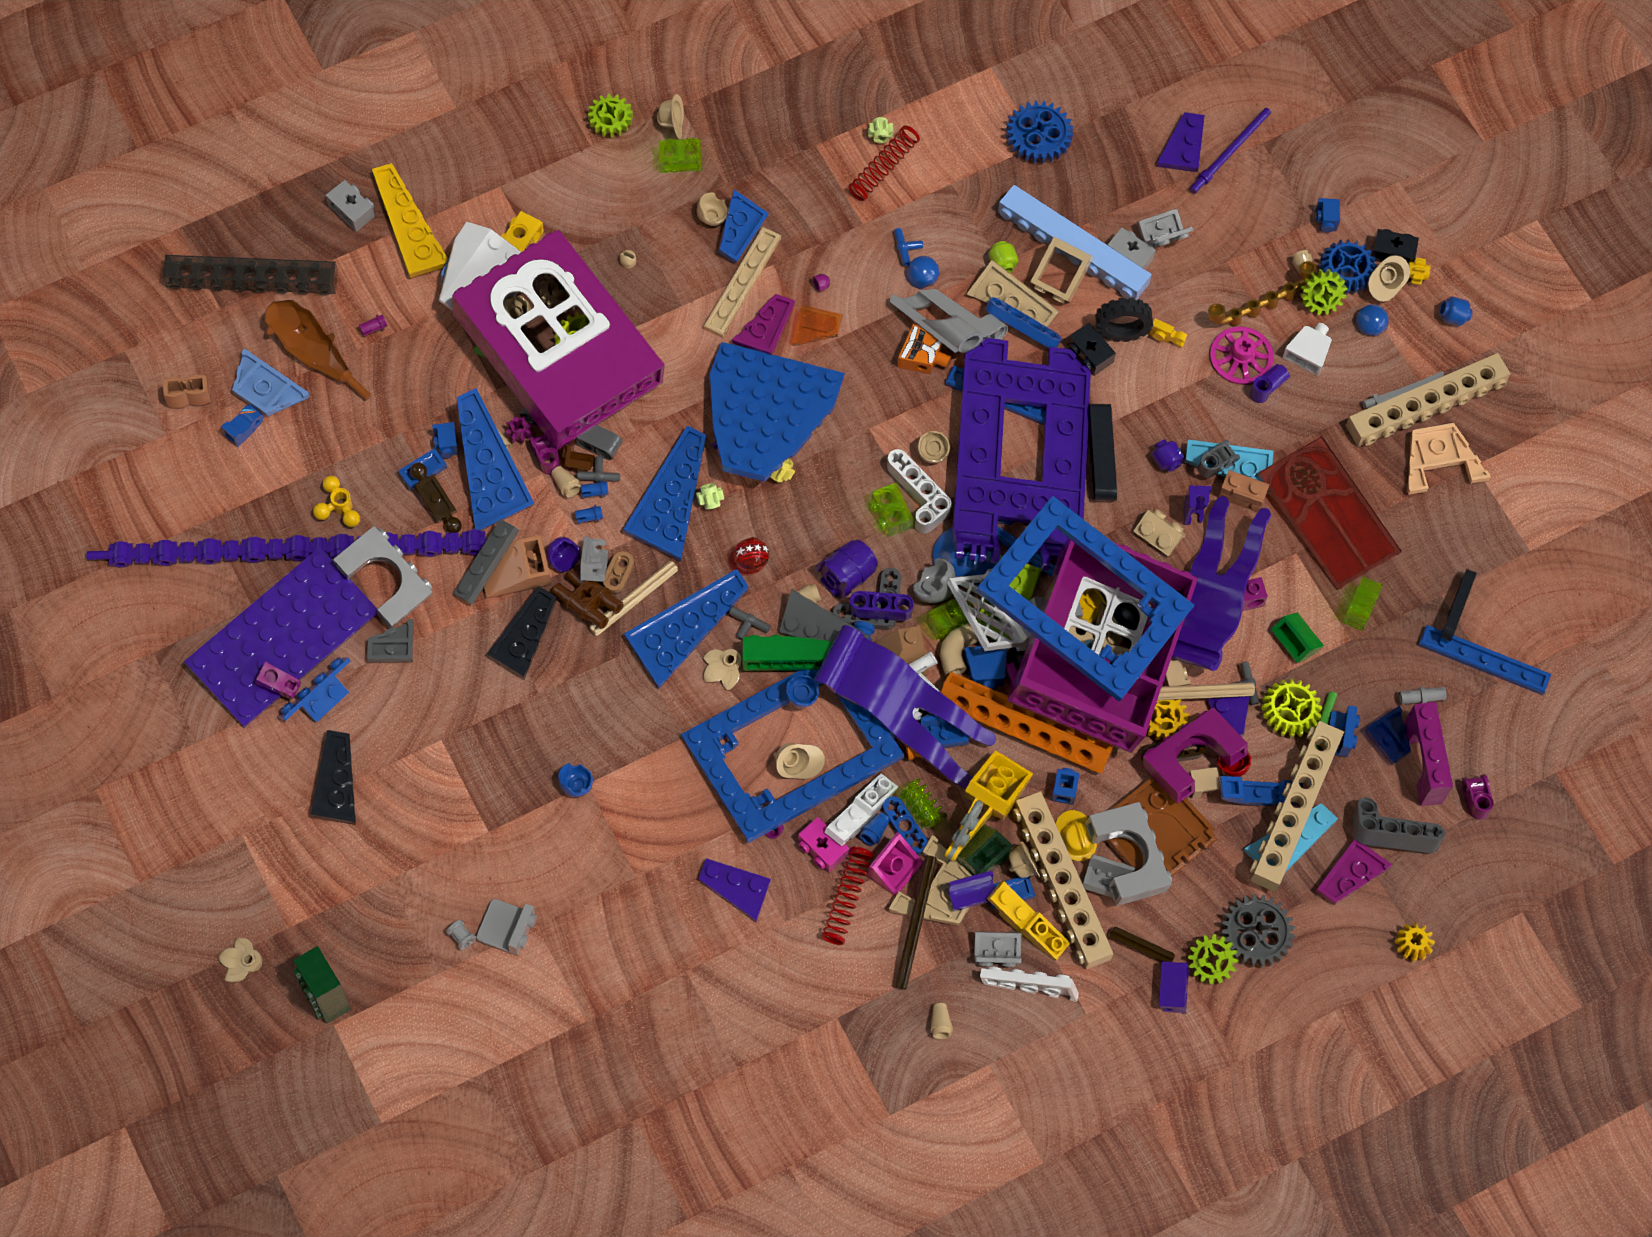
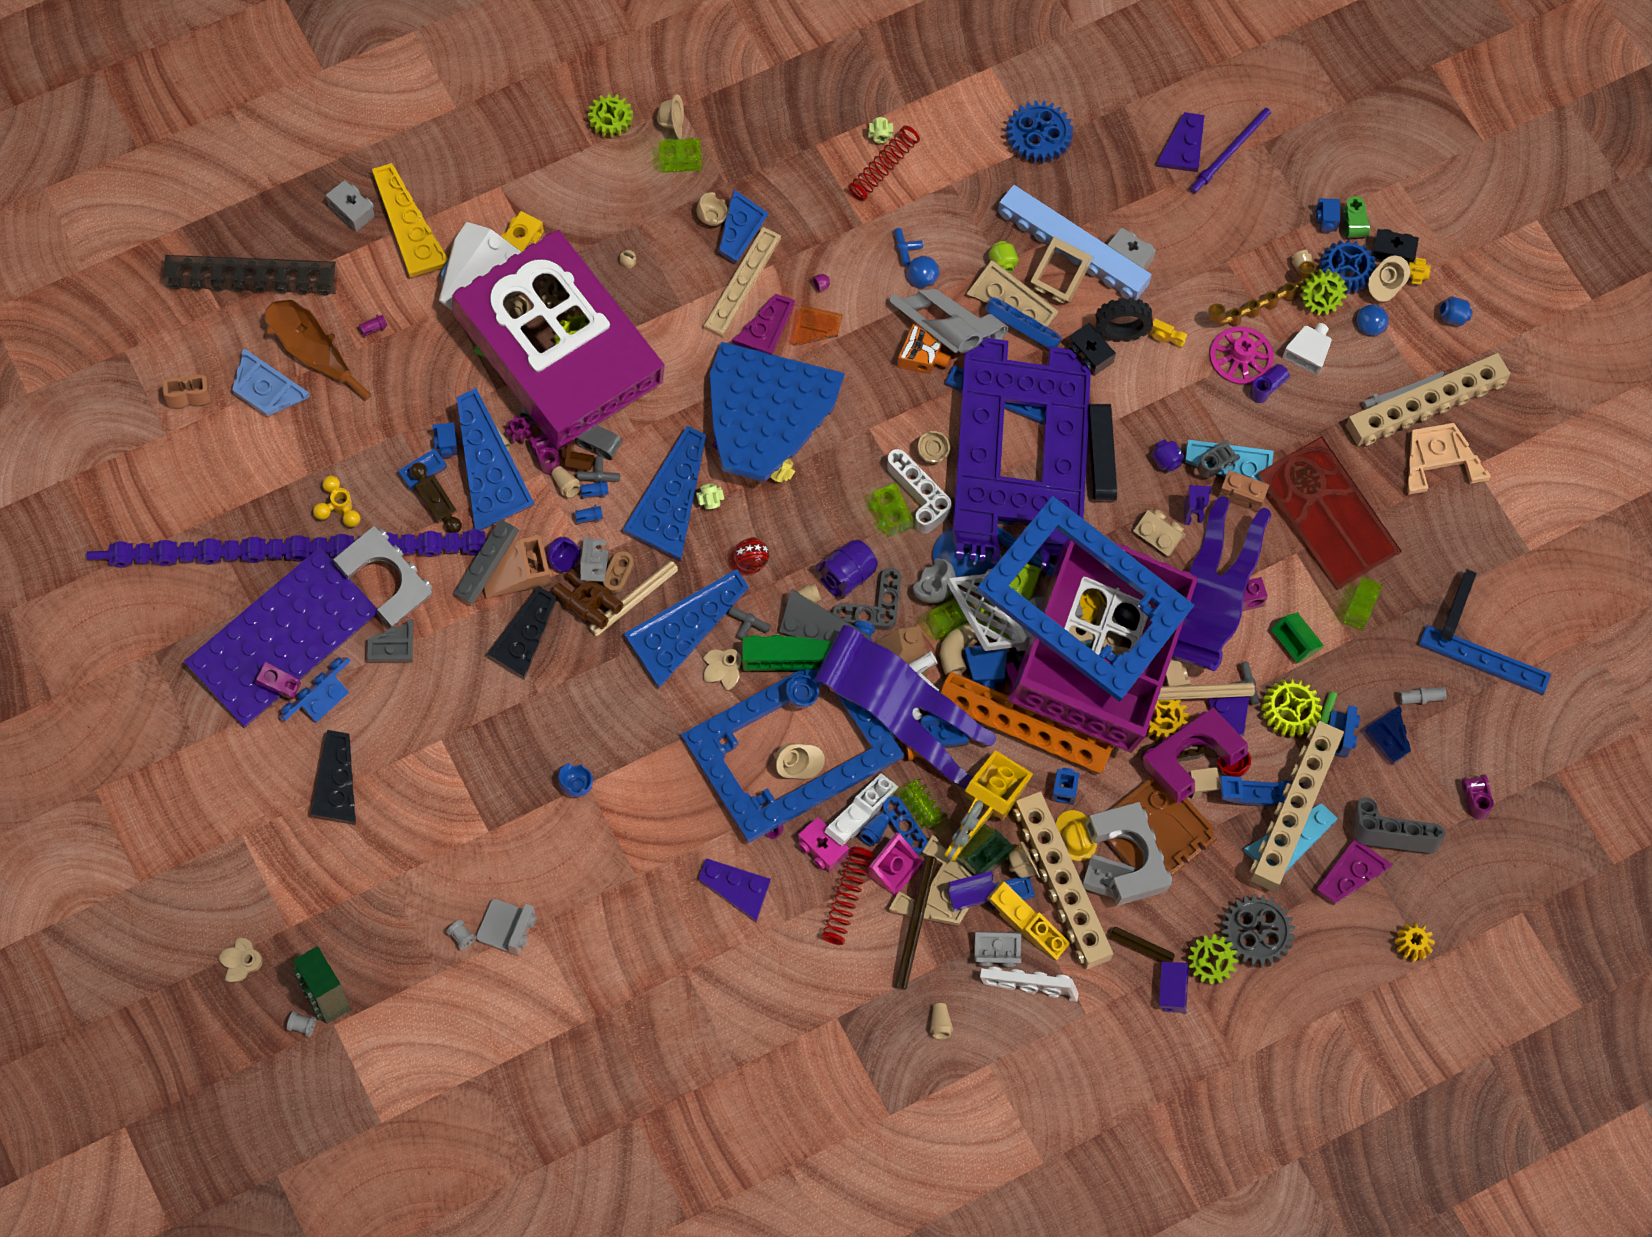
(242, 425): blue leg -> none
(301, 1023): none -> light grey bush
(871, 611): dark purple beam -> none
(1162, 227): light grey bracket -> none
(1355, 218): none -> bright green piece
(1425, 728): magenta arch -> none

